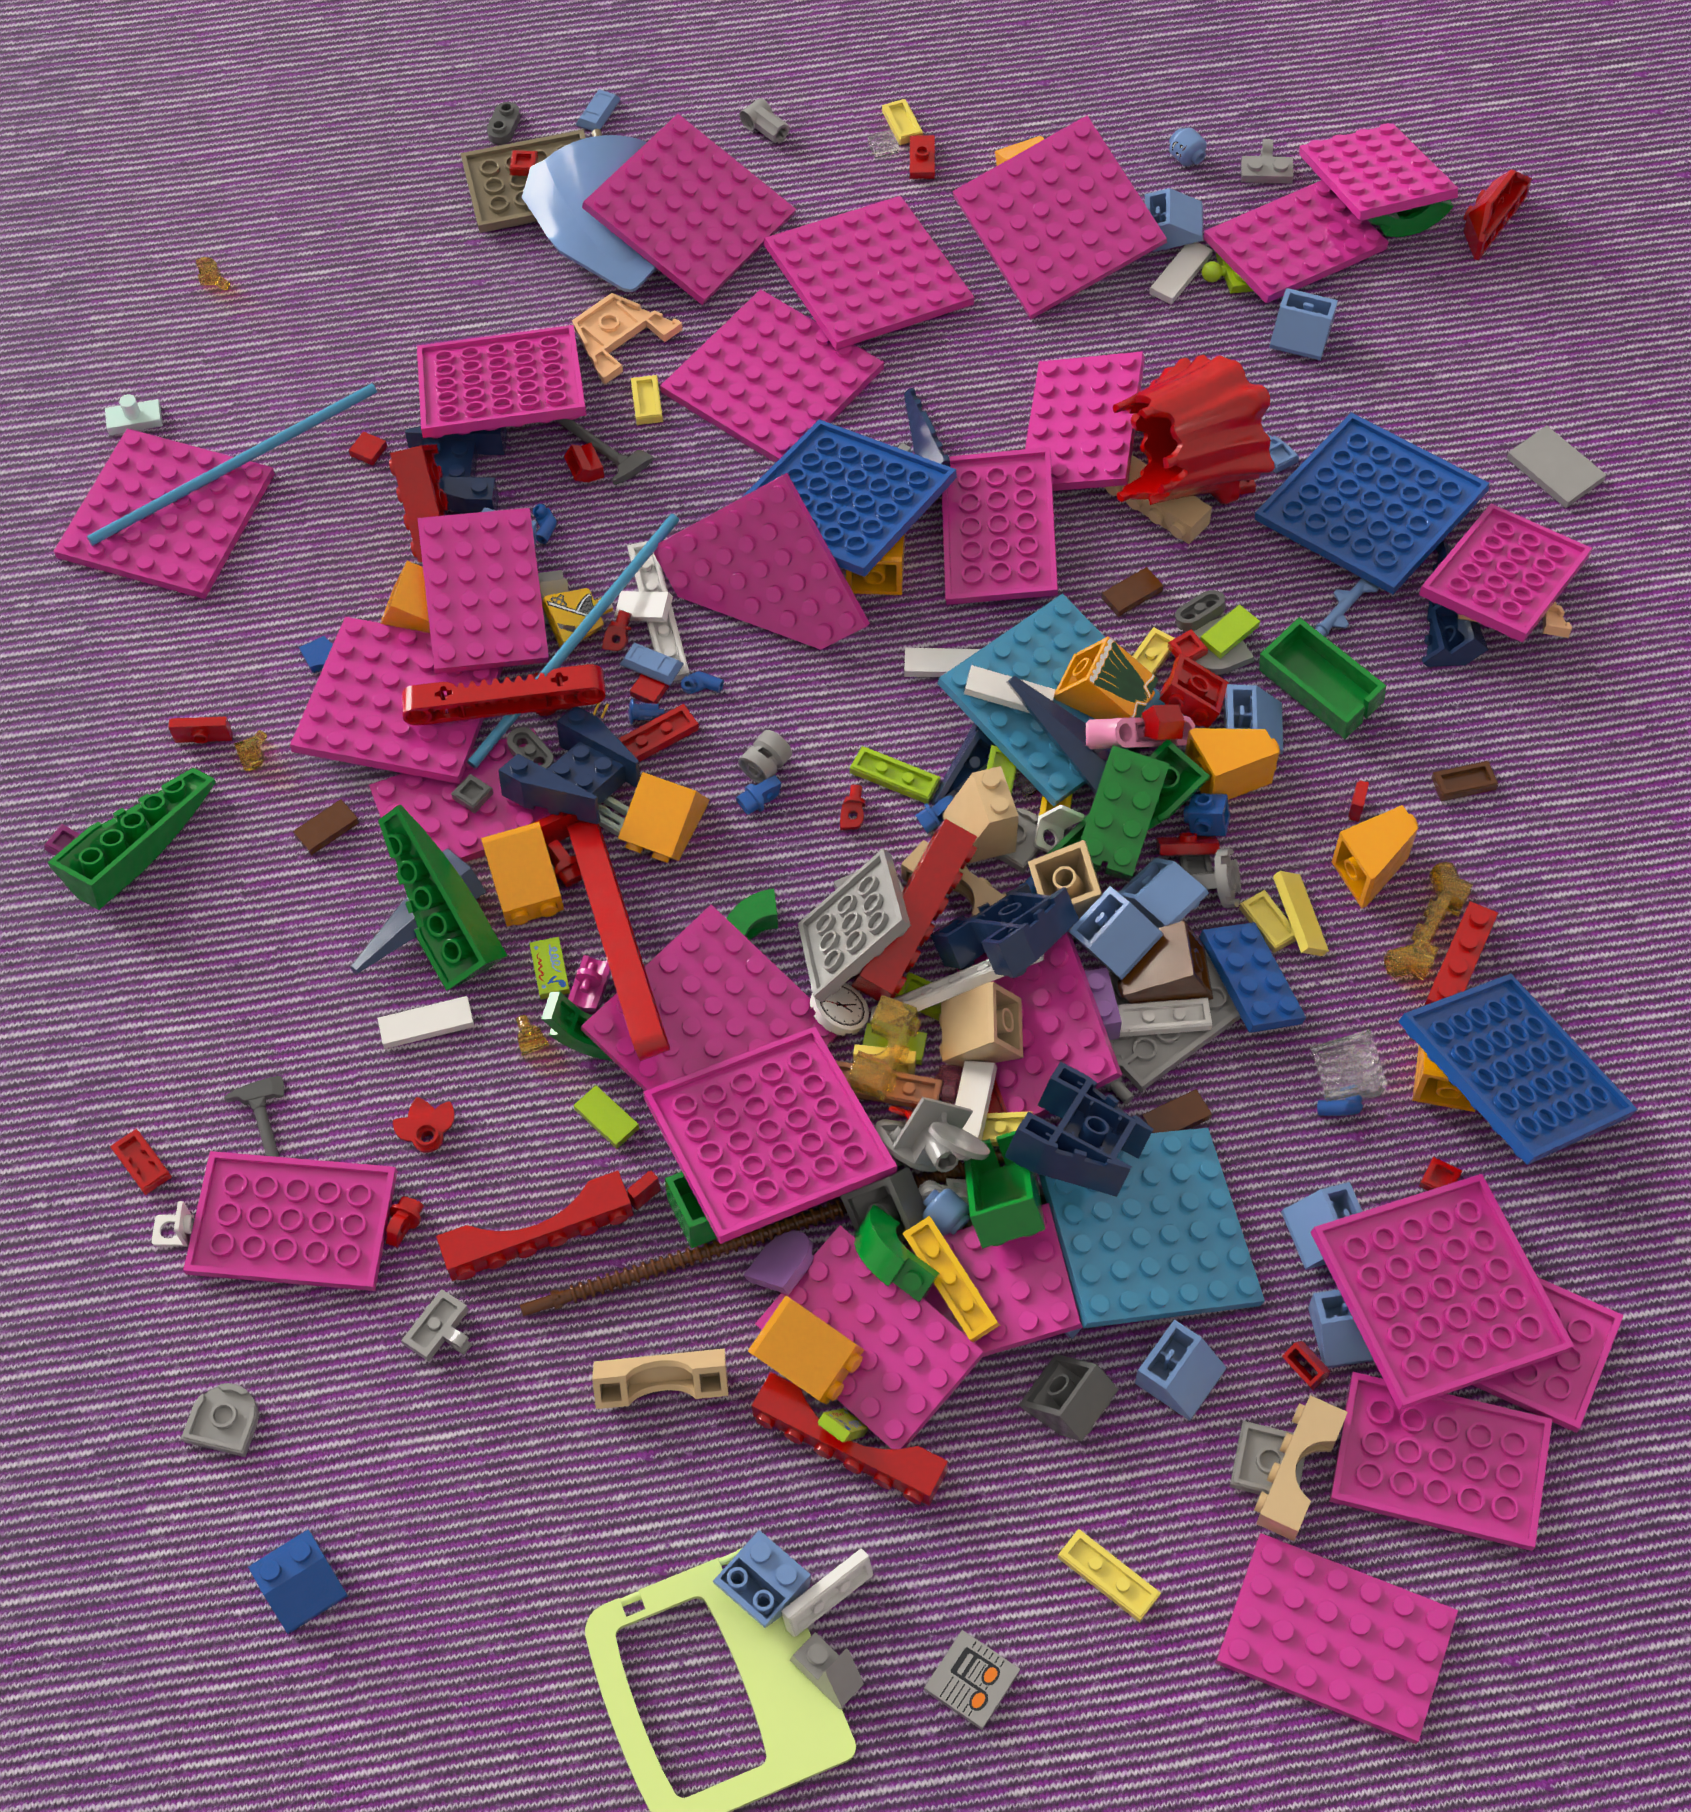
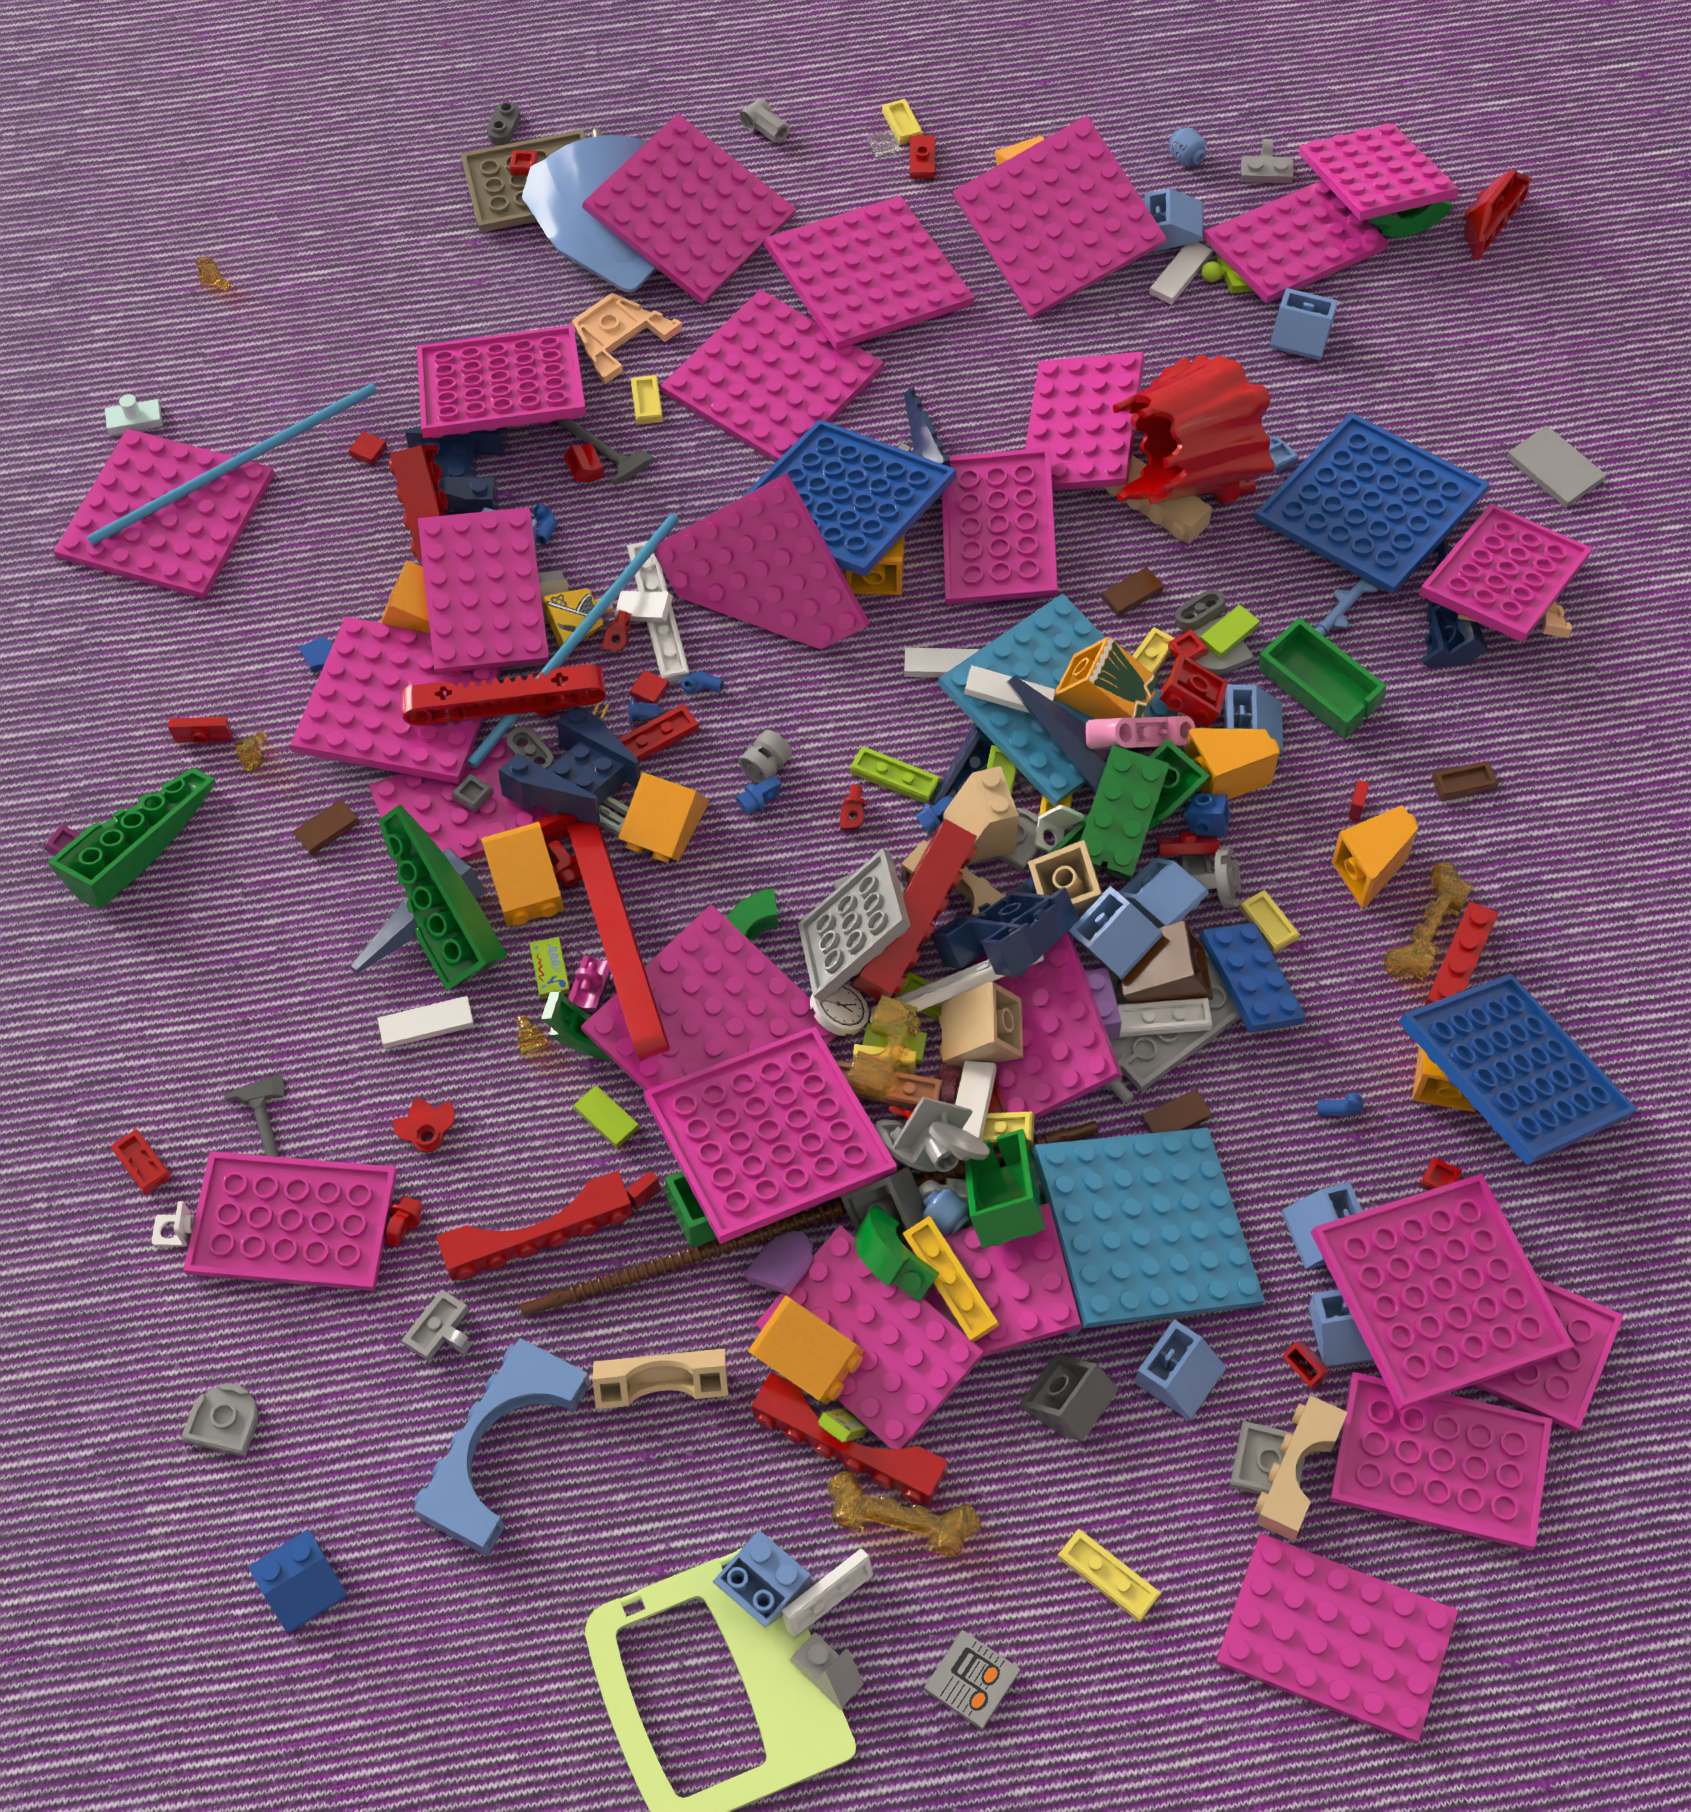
(525, 1379): none -> medium blue arch
(598, 110): medium blue tile -> none
(651, 663): medium blue tile -> none
(944, 1532): none -> clear yellow plate
(1087, 1138): dark blue wedge -> none
(1163, 722): red piece -> none
(1300, 913): light yellow tile -> none
(1350, 1067): clear slope -> none

